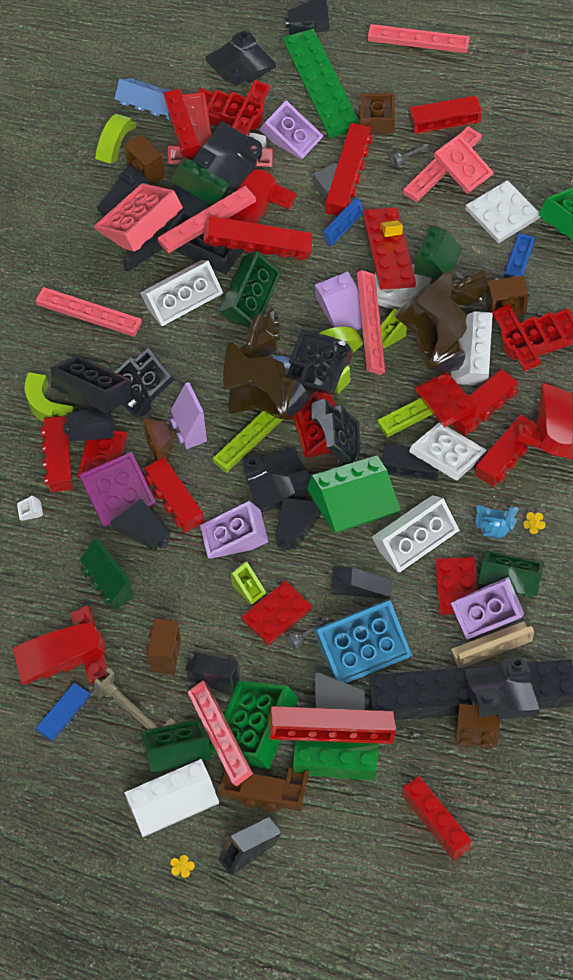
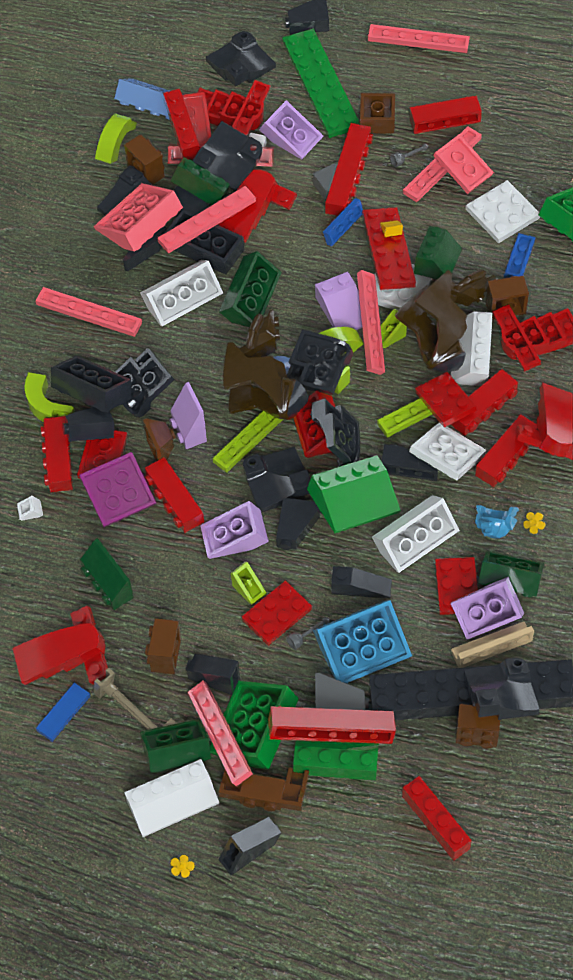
(142, 526): black slope -> none
(258, 238): red brick -> none

